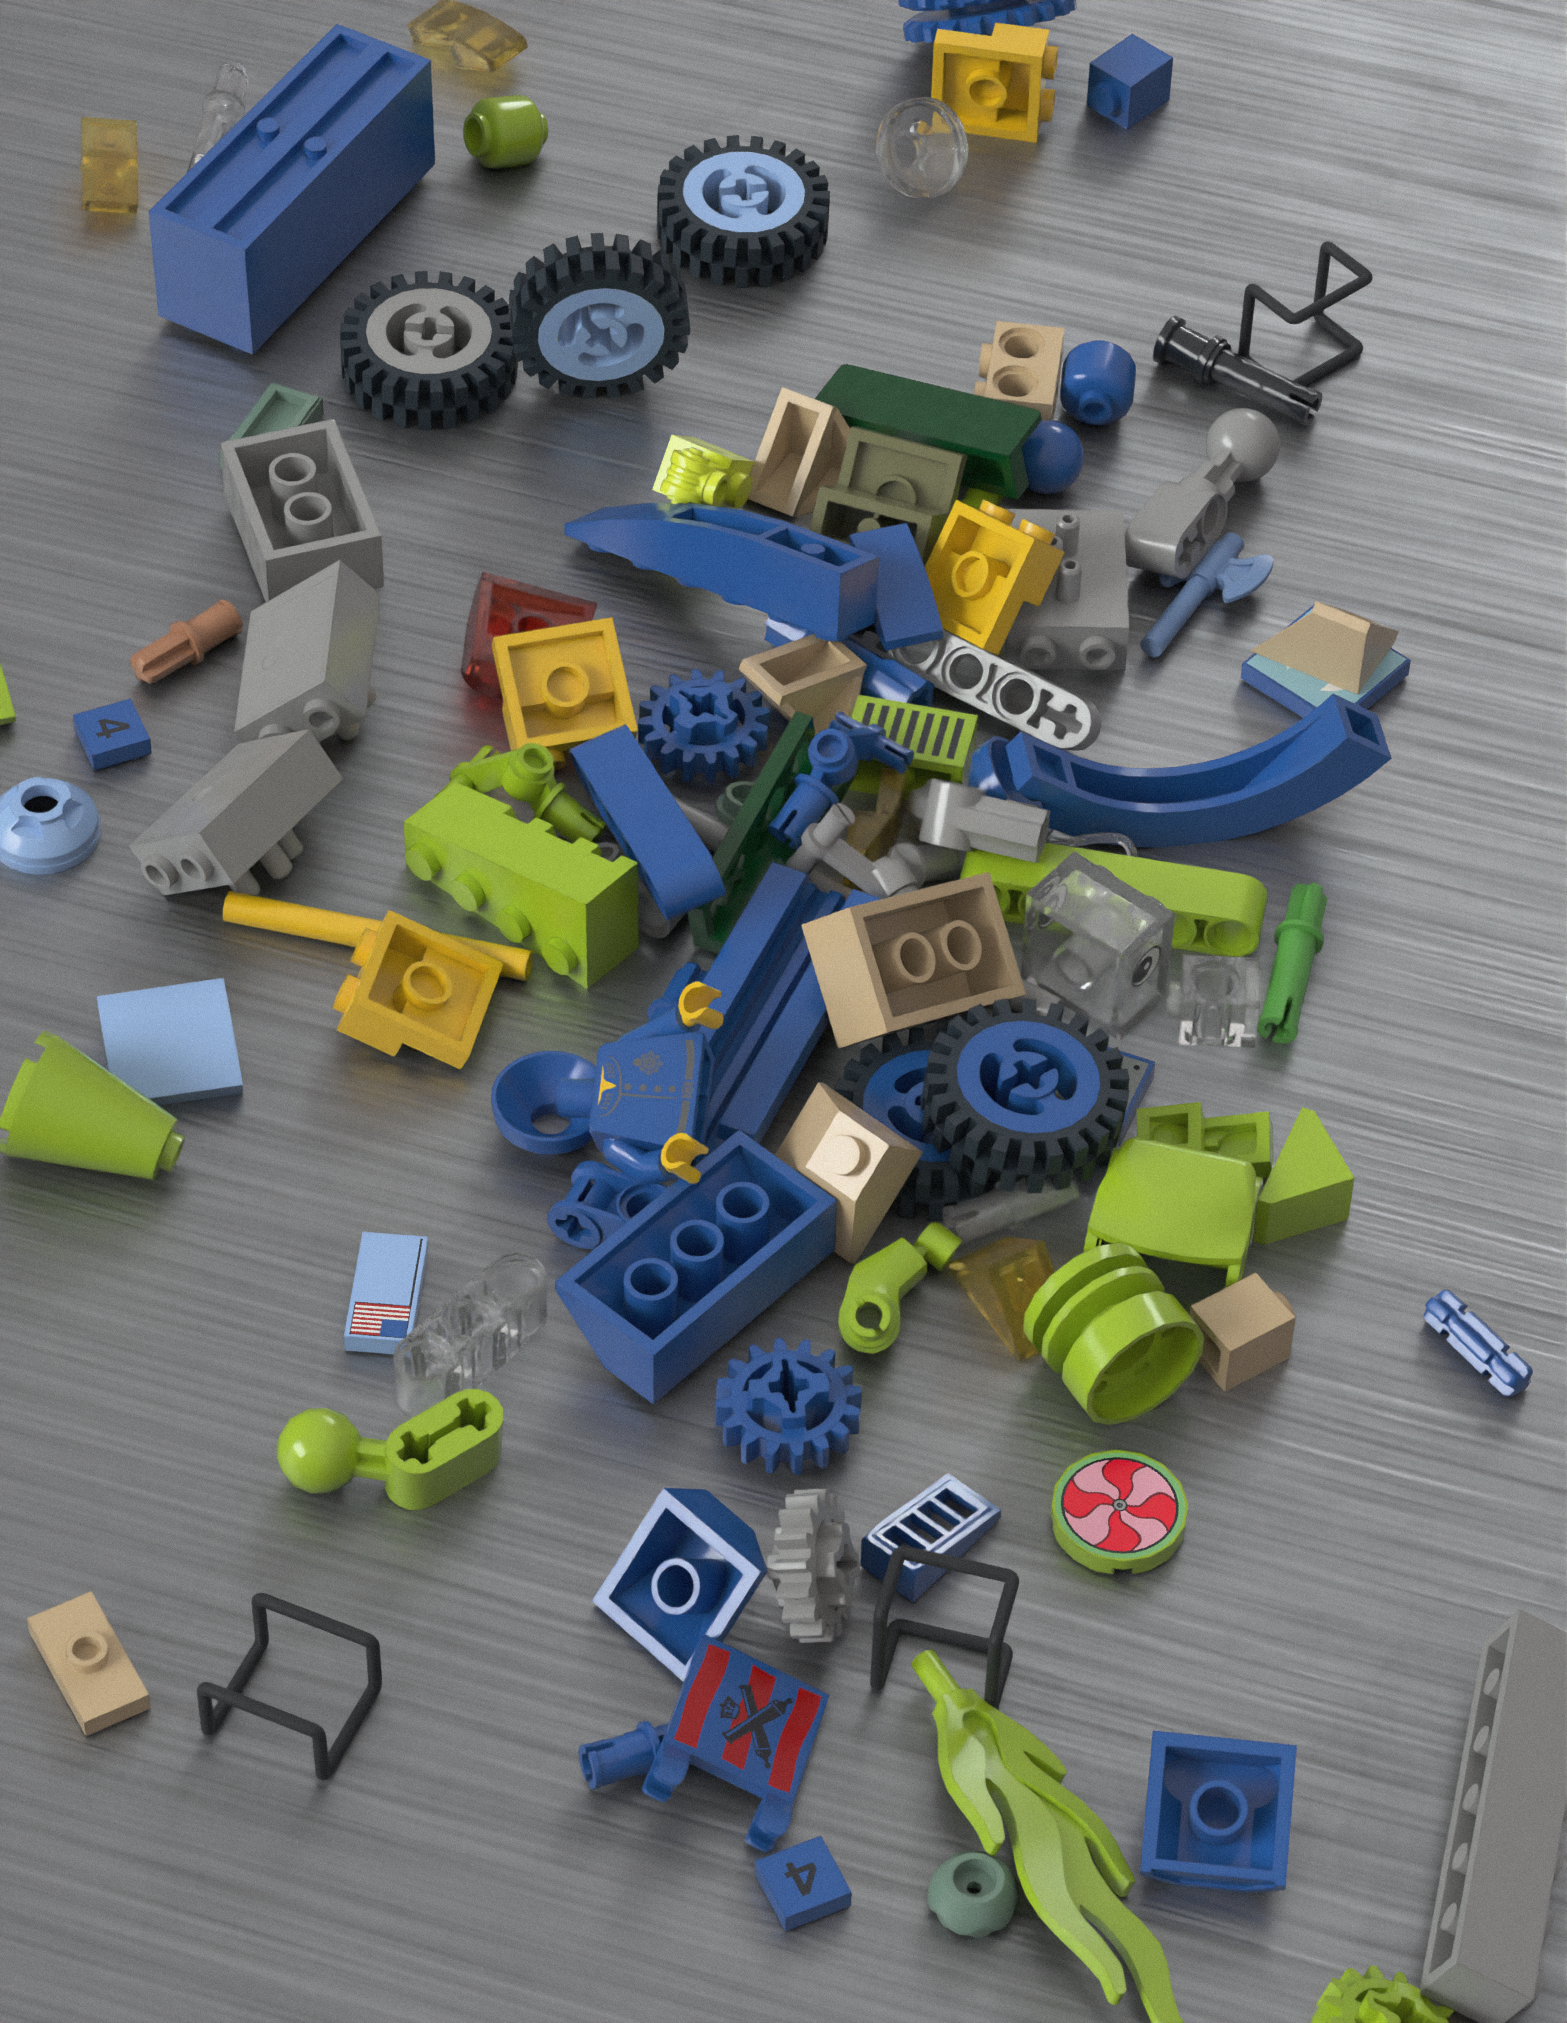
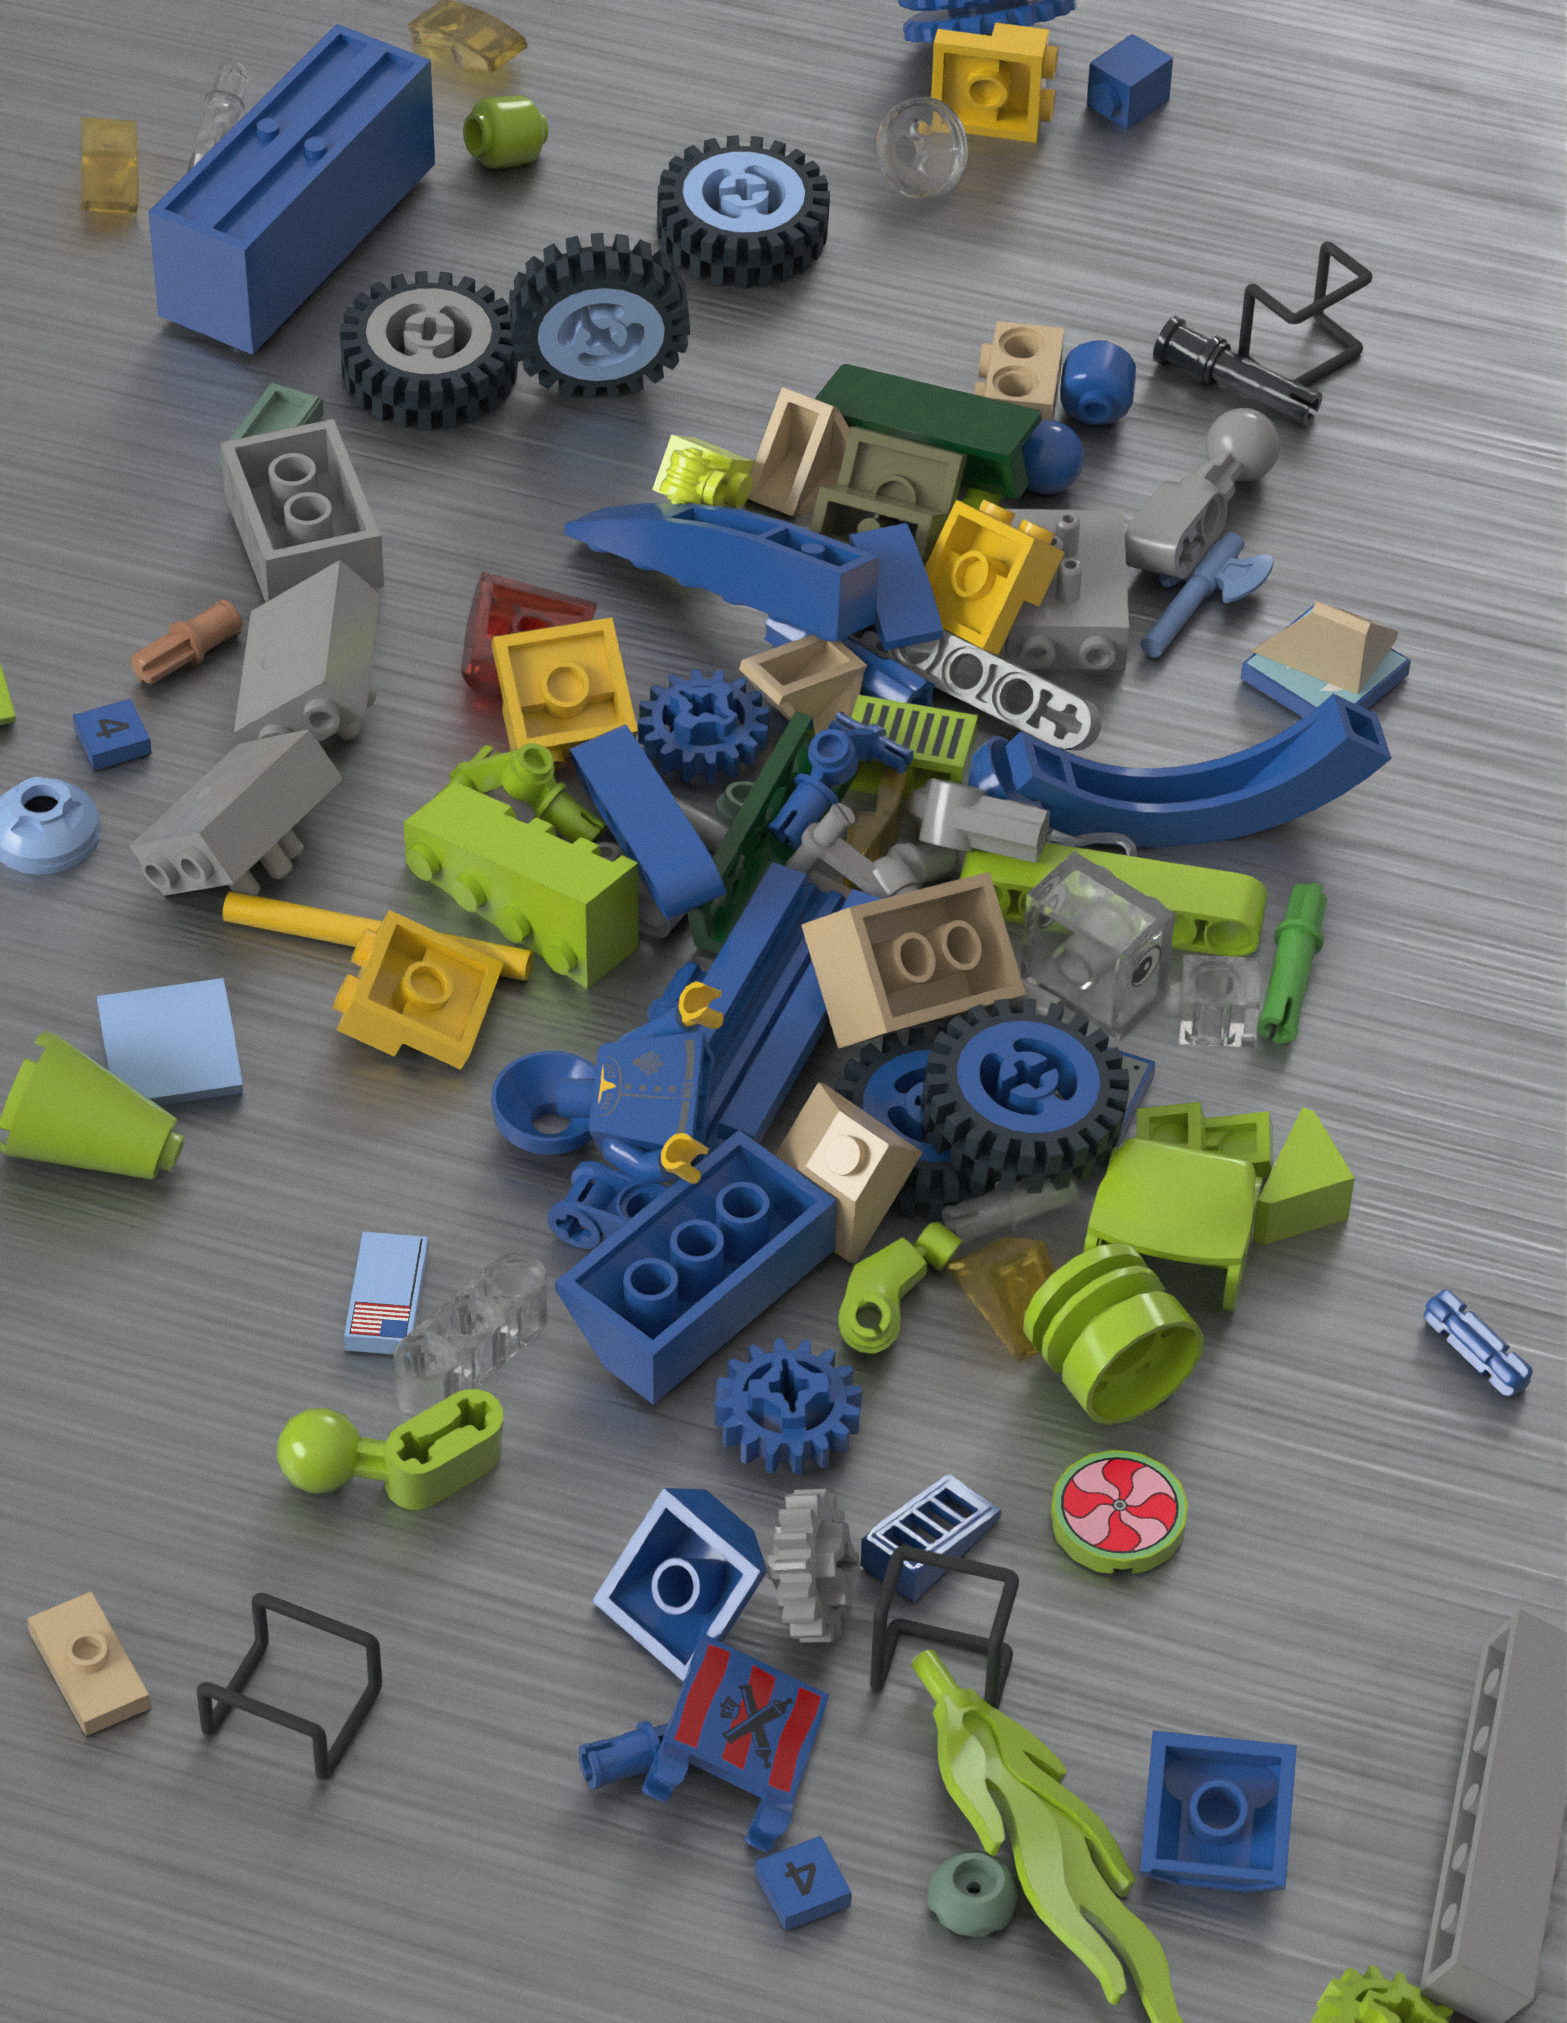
(1244, 1331): tan brick -> none

